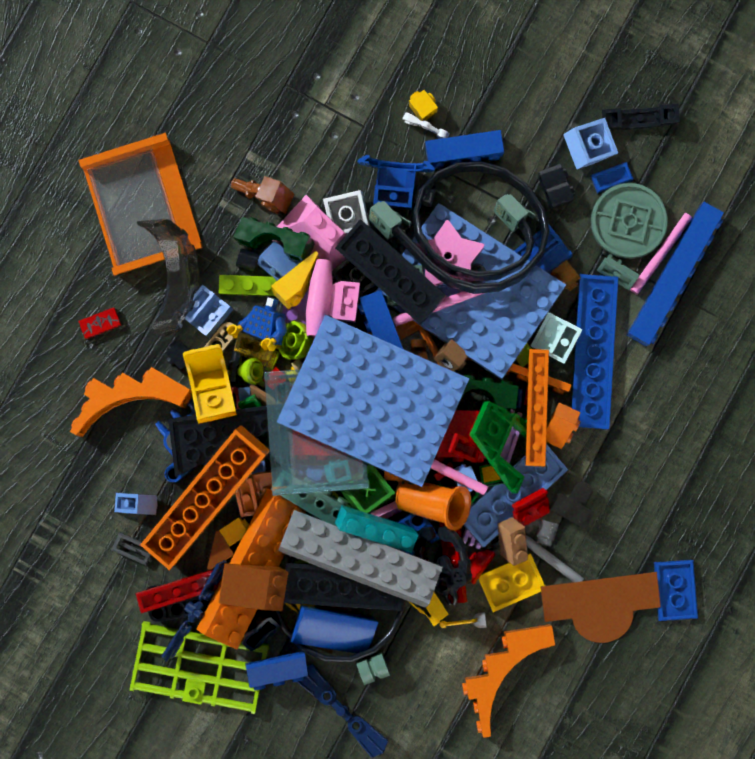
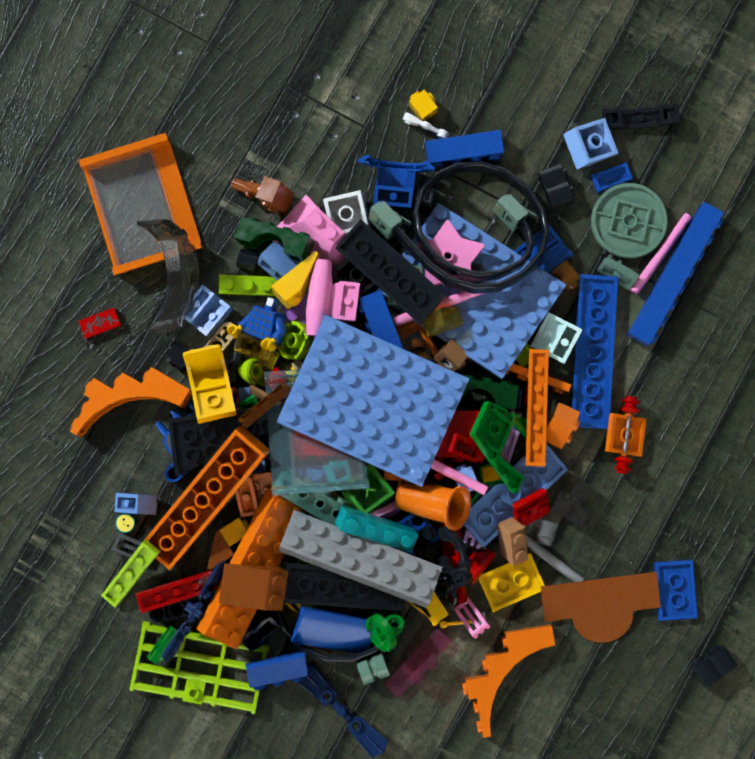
(125, 523): none -> light yellow tile
(130, 573): none -> lime tile
(159, 648): none -> green plate
(264, 405): none -> reddish brown tile
(381, 631): none -> green tile
(418, 663): none -> clear pink bracket
(443, 320): none -> clear yellow slope
(480, 628): none -> bright pink tile
(625, 434): none -> orange plate
(713, 665): none -> black brick

